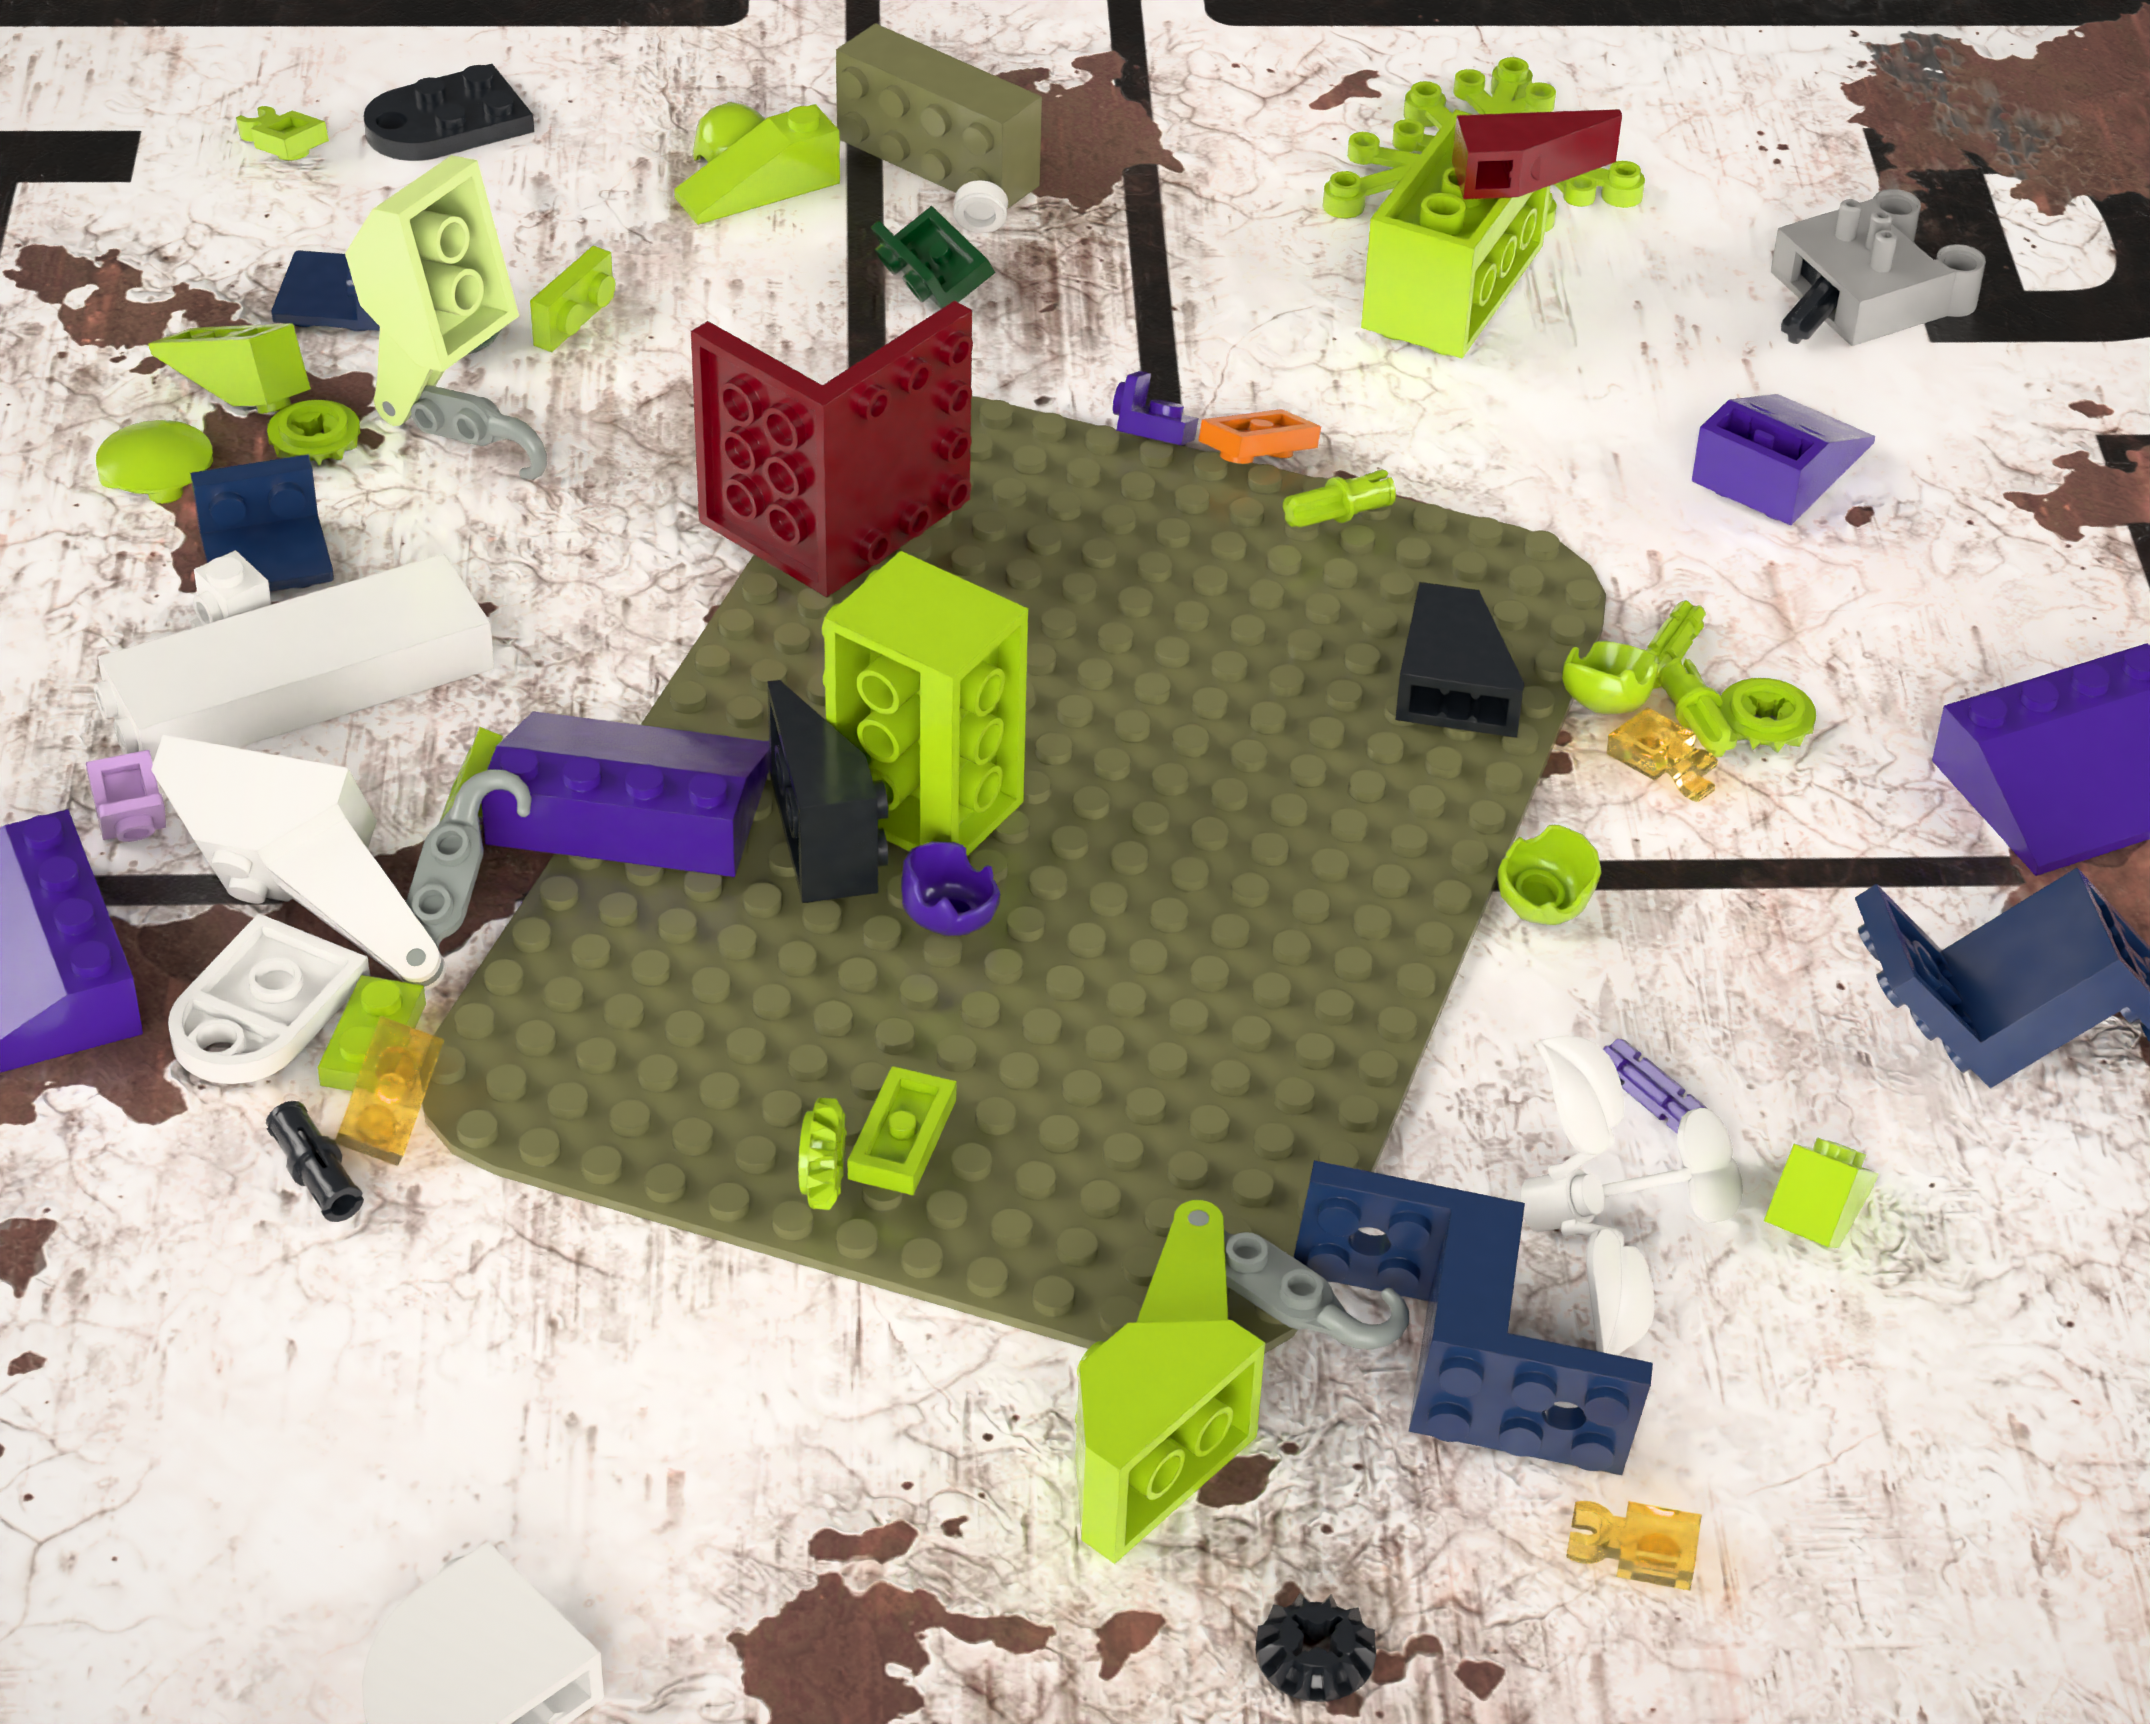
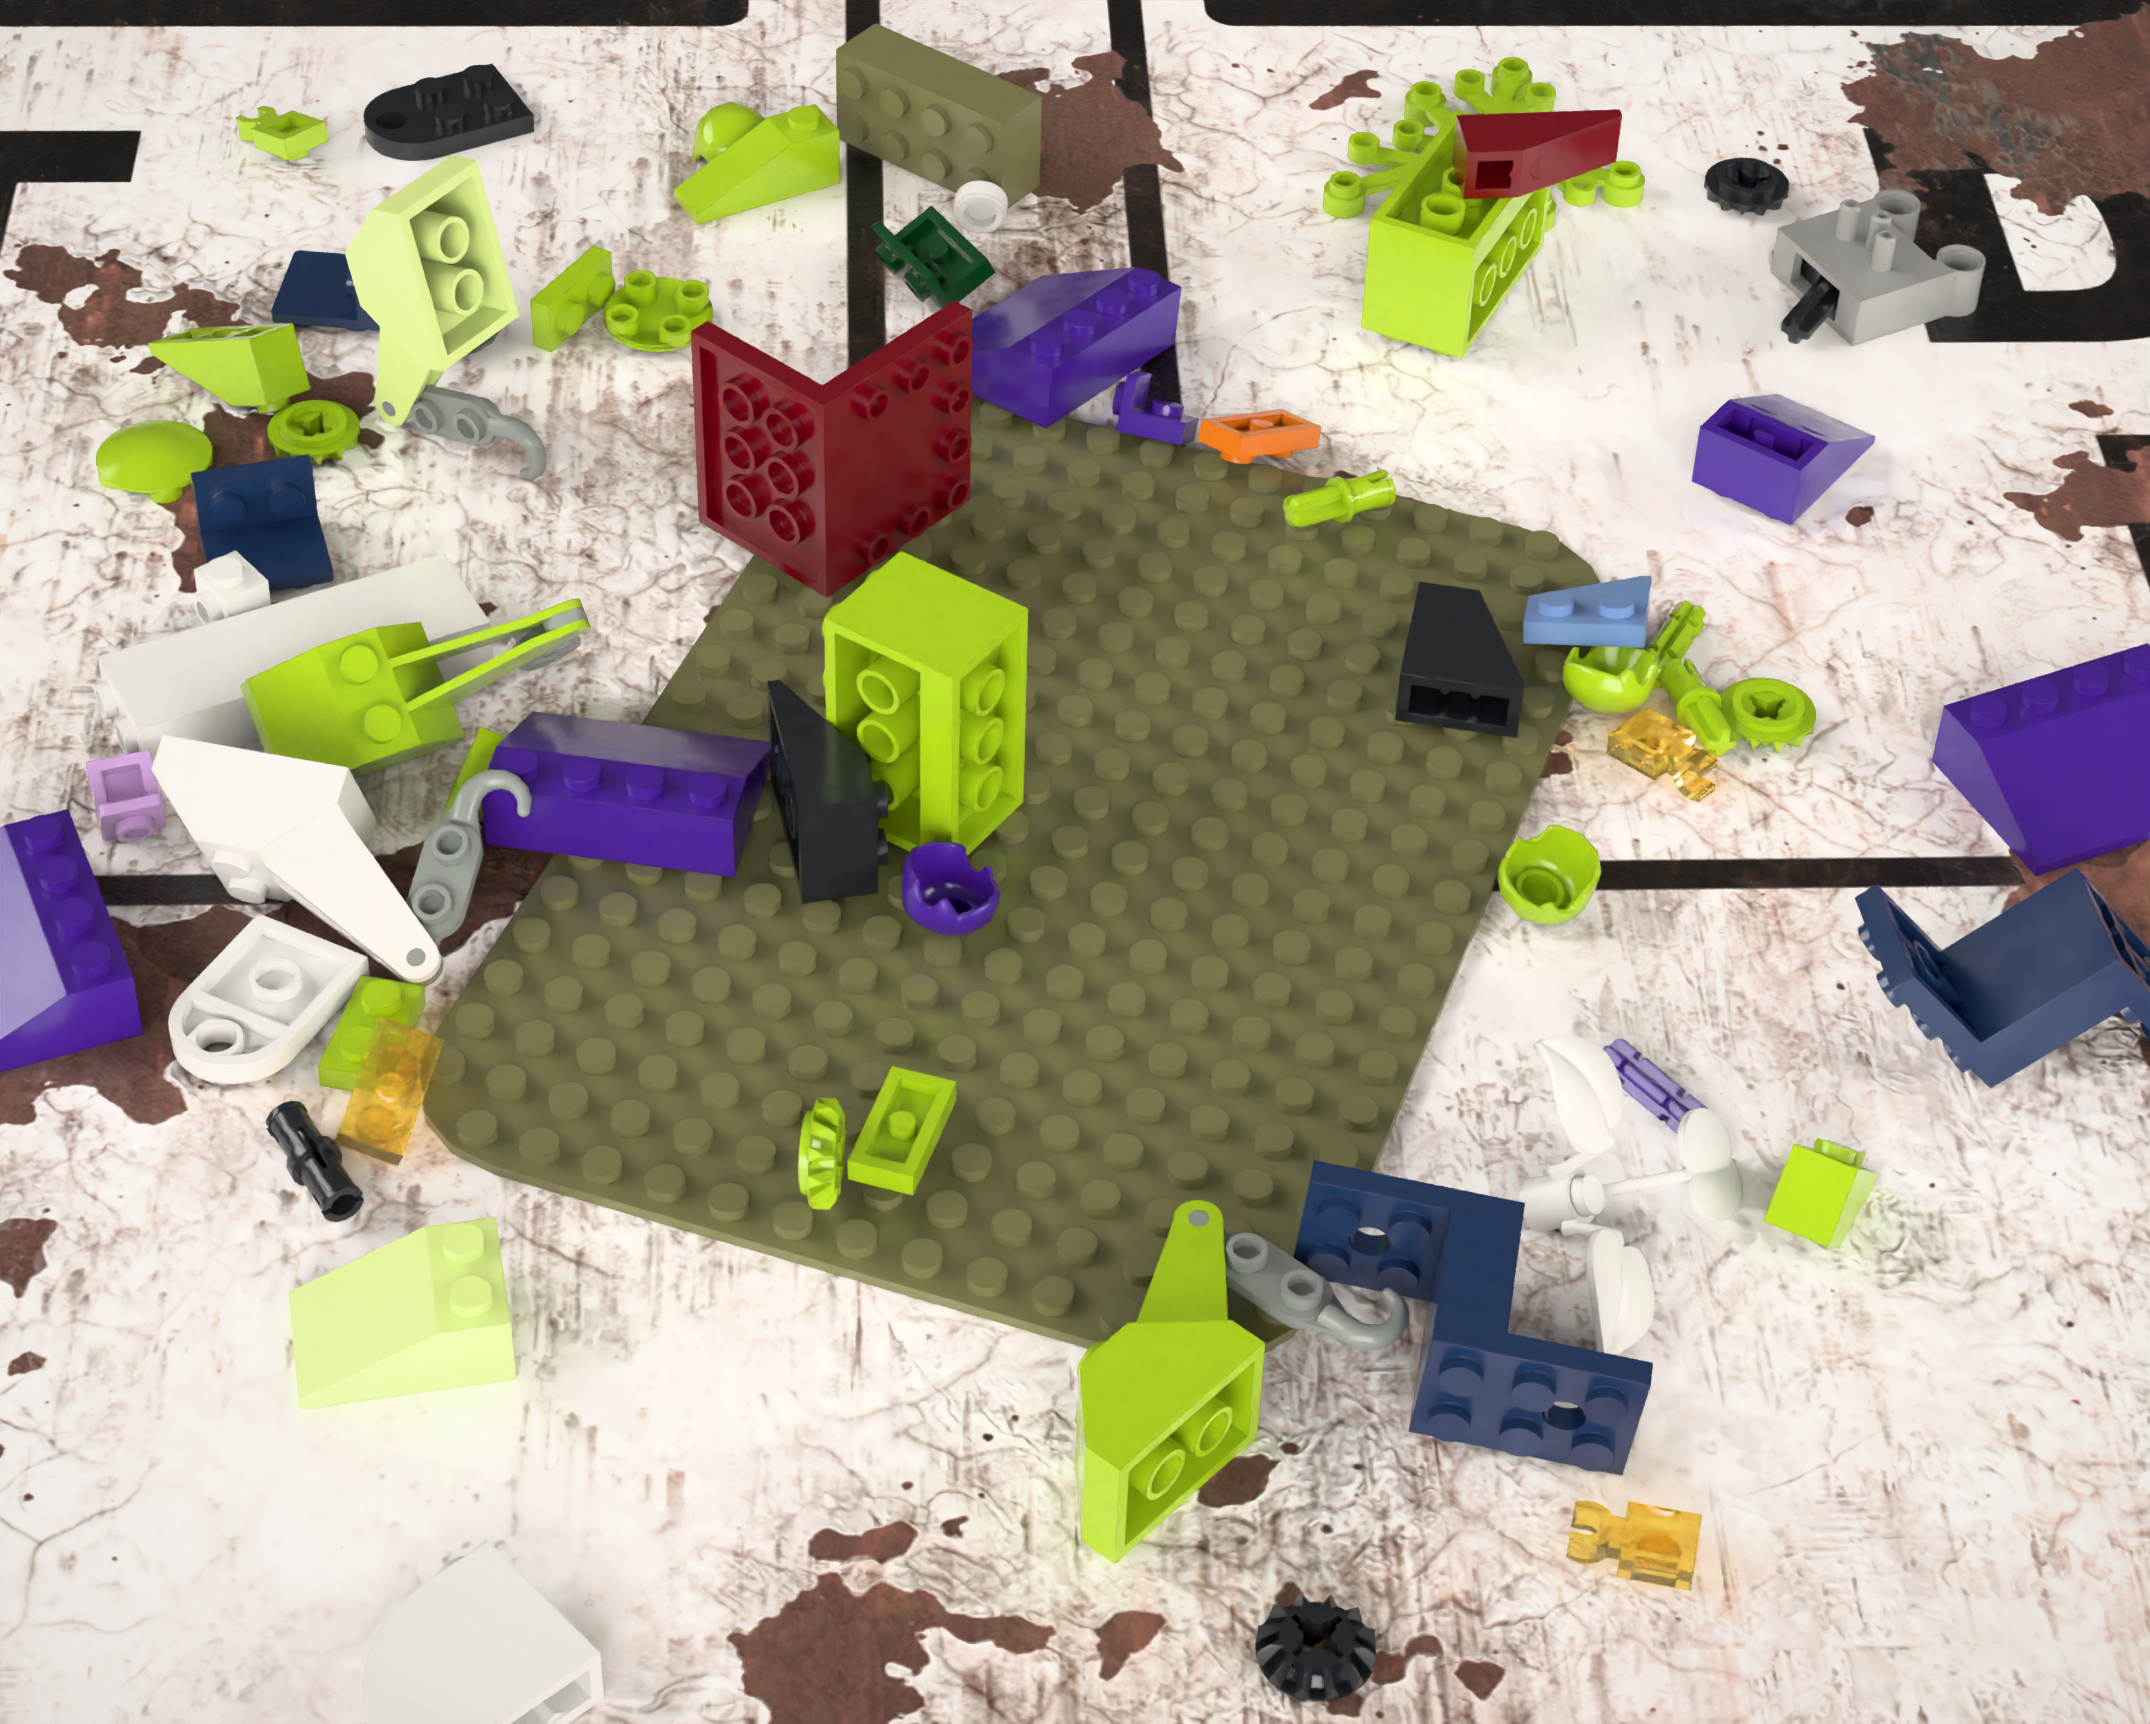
(382, 695): none -> lime slope
(406, 1319): none -> yellowish green slope
(656, 311): none -> lime dish
(1070, 339): none -> dark purple slope
(1591, 614): none -> medium blue wing
(1758, 188): none -> black gear

